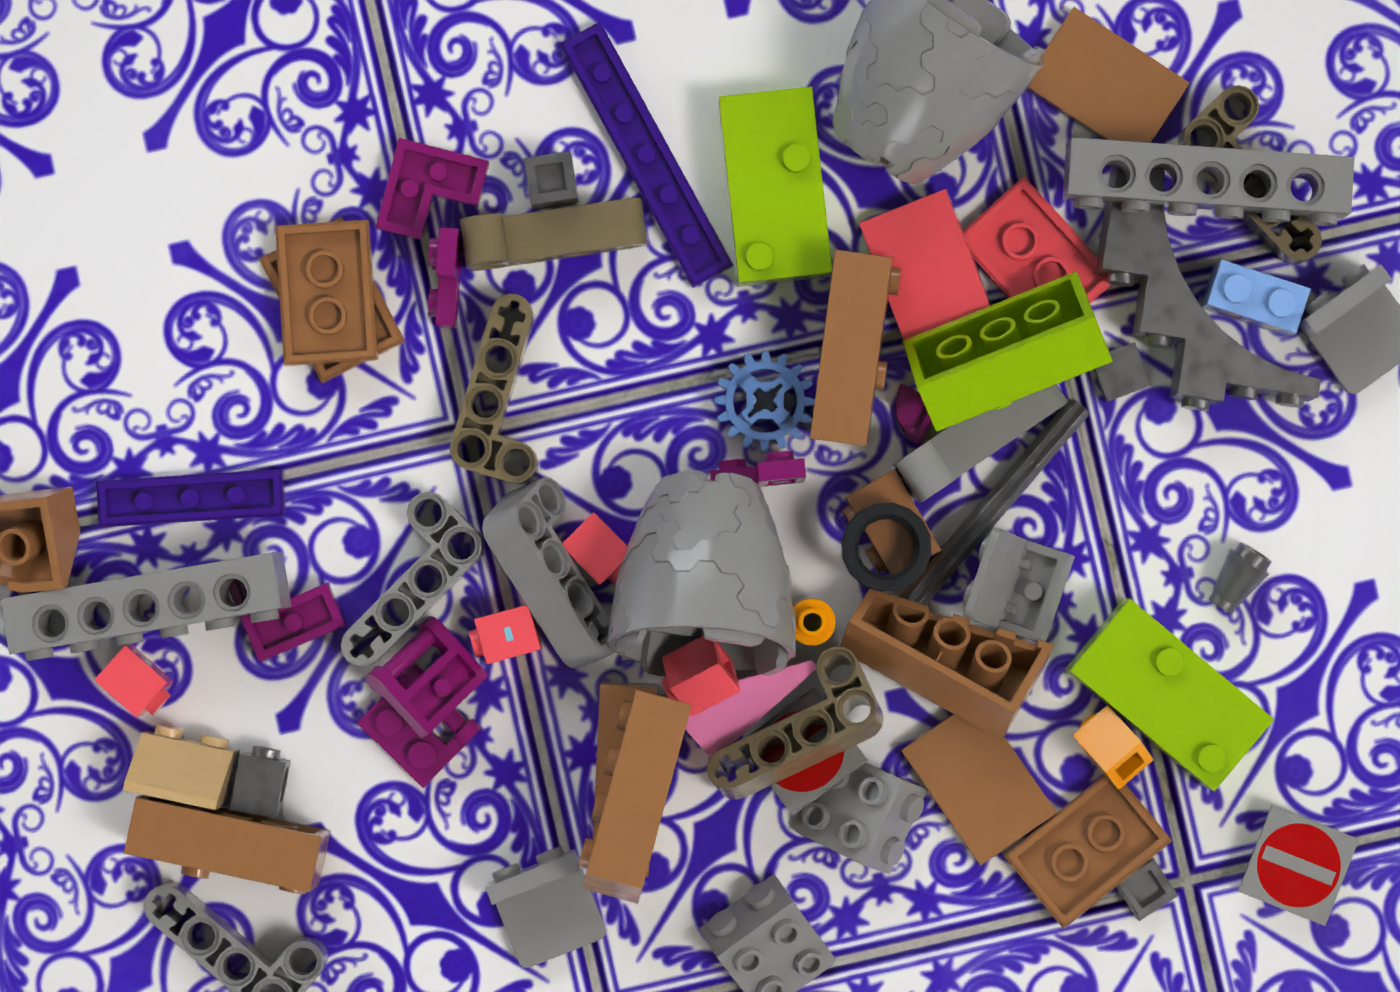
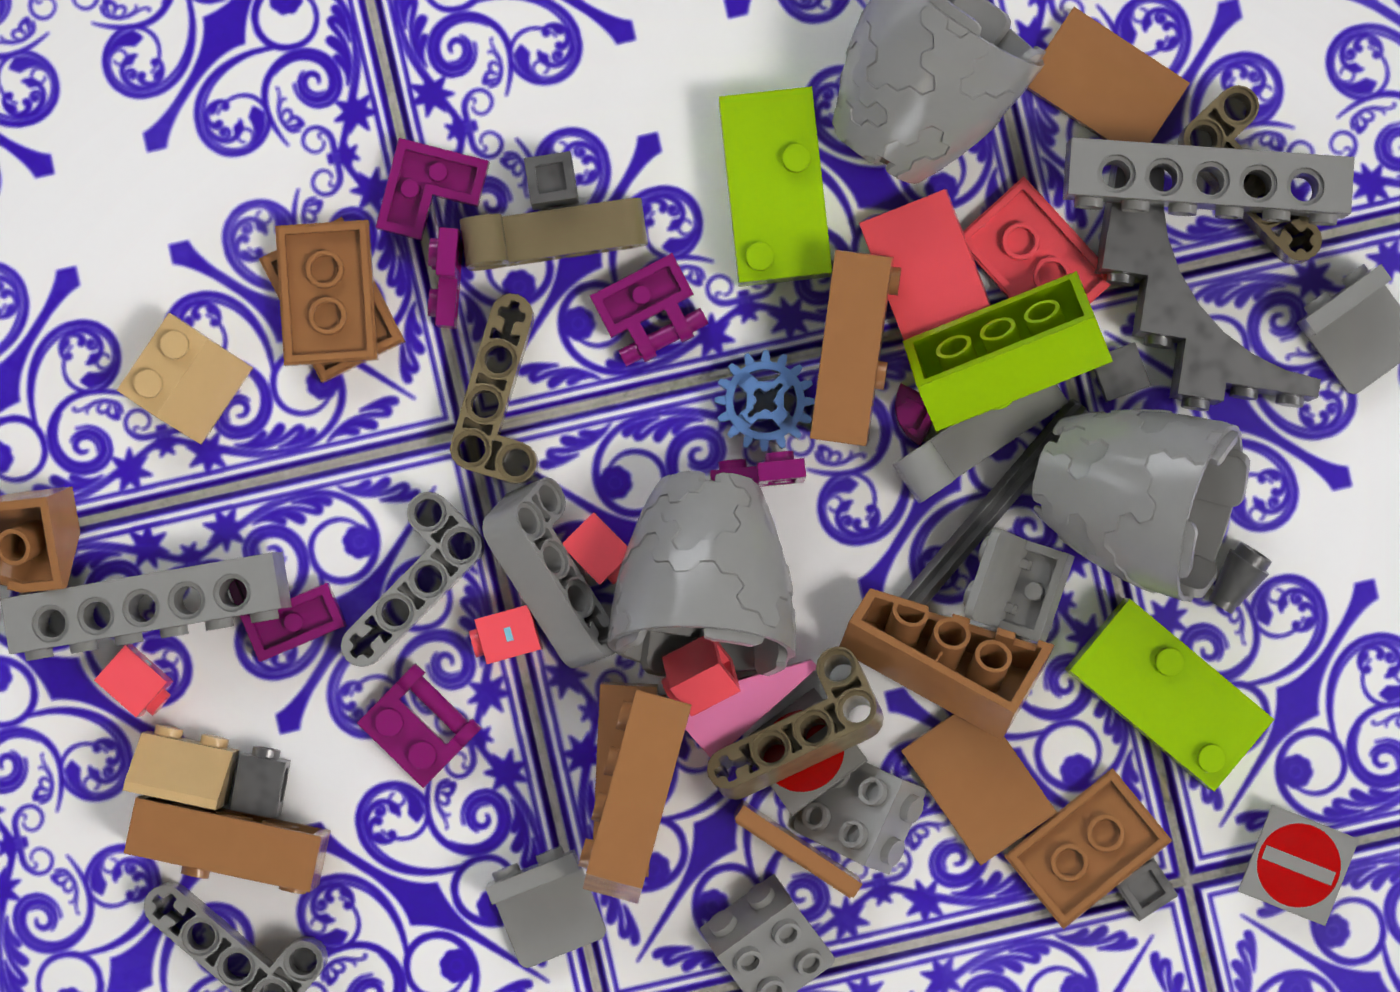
(185, 378): none -> tan slope
(191, 498): dark purple tile -> none
(438, 688): magenta plate -> none
(641, 297): none -> magenta plate
(646, 154): dark purple tile -> none
(797, 849): none -> medium nougat tile
(827, 617): light orange brick -> none
(889, 539): medium nougat brick -> none
(909, 520): black tyre -> none
(1112, 747): light orange brick -> none
(1144, 494): none -> light grey piece
(1255, 298): light blue brick -> none

